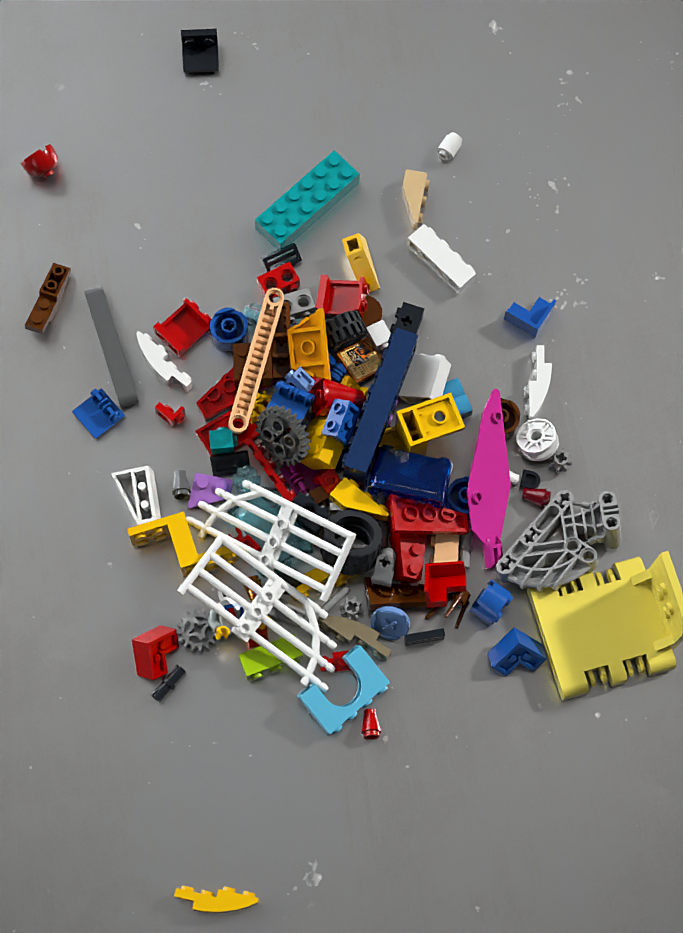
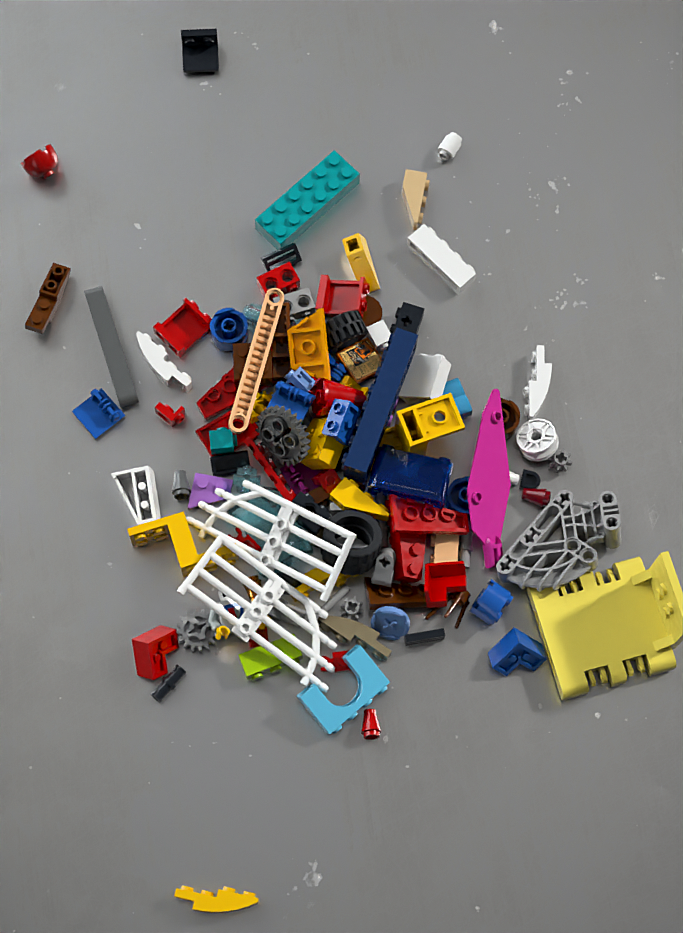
(532, 320): blue panel -> none

